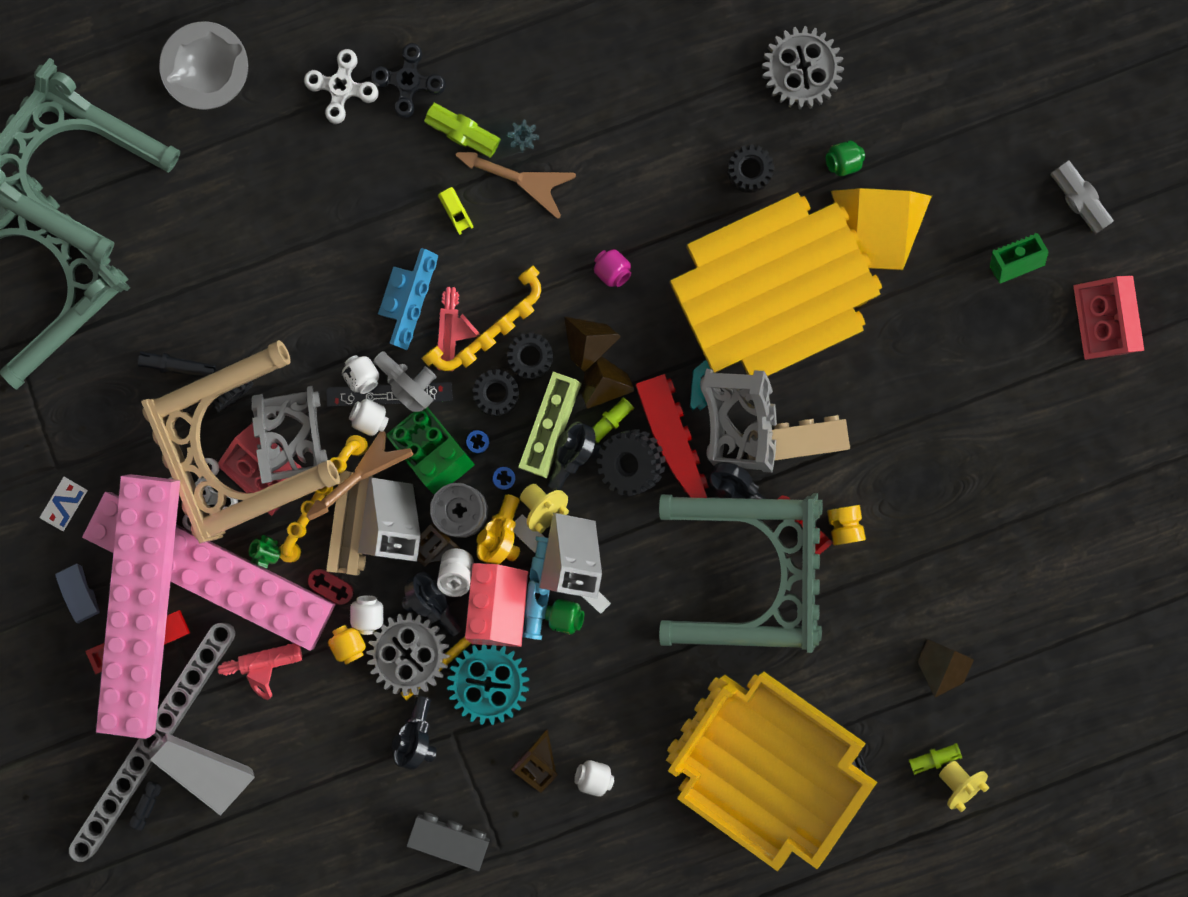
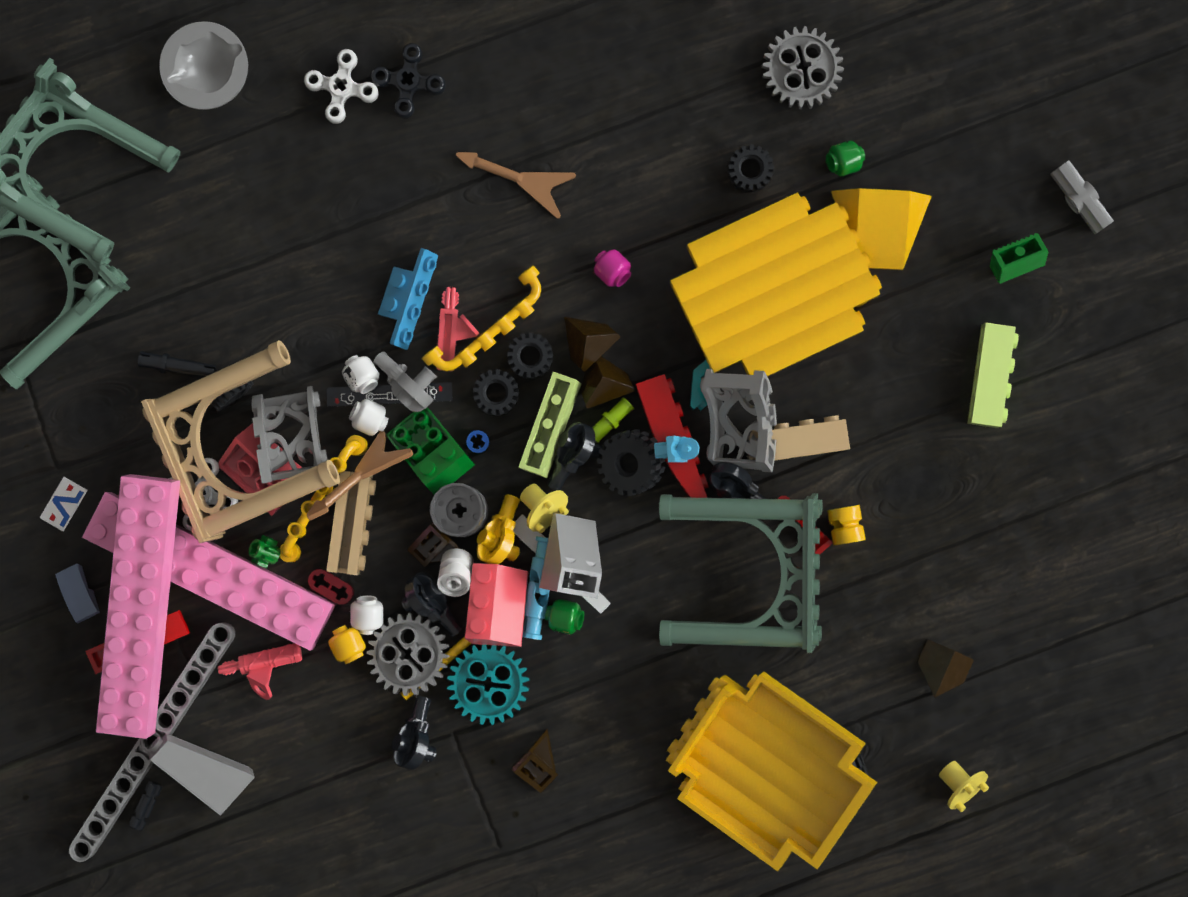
(390, 521): light grey slope -> none
(448, 841): dark grey brick -> none
(454, 207): neon yellow bar -> none
(462, 130): lime piece -> none
(510, 473): blue bush -> none
(518, 131): clear light blue gear -> none
(594, 778): white head -> none
(677, 449): none -> medium azure hips
(935, 758): lime pin -> none
(992, 375): none -> yellowish green brick
(1108, 317): coral slope -> none

